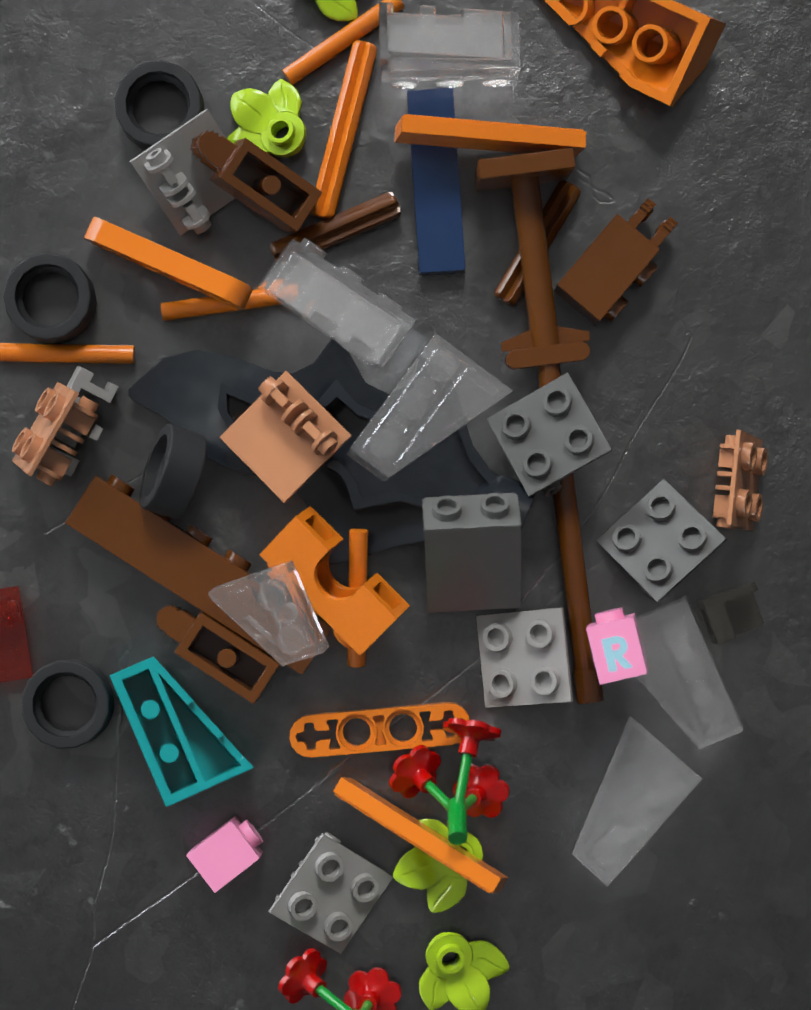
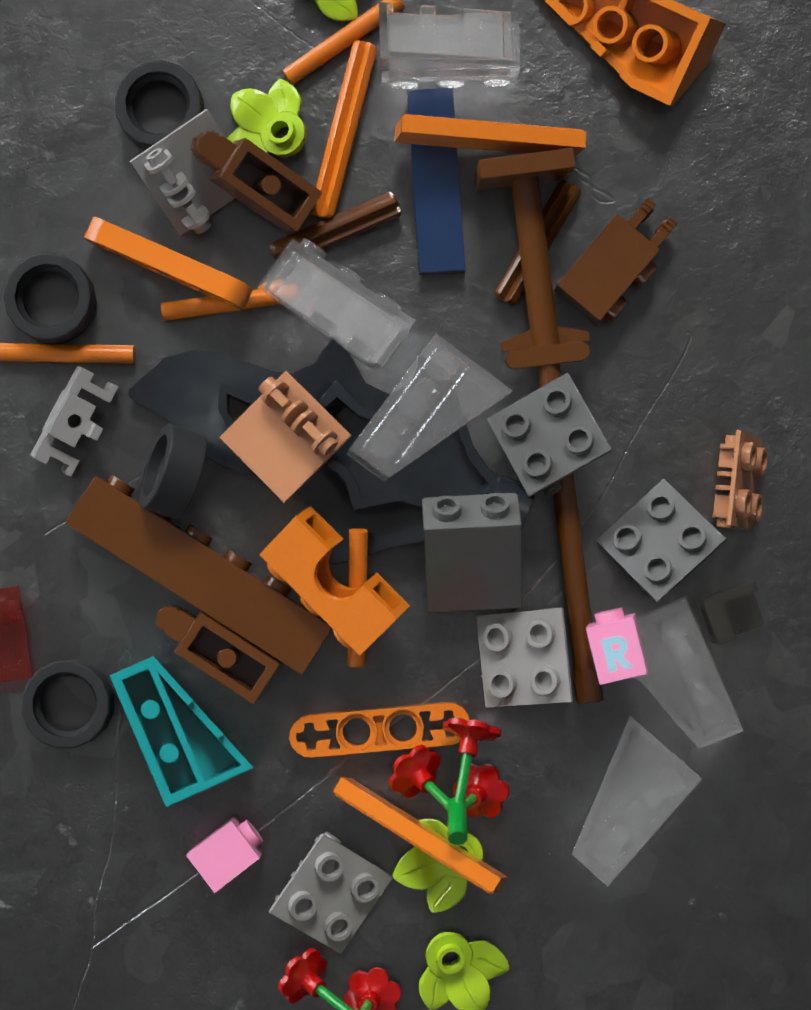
(54, 409): nougat hinge -> none
(274, 612): clear wing -> none

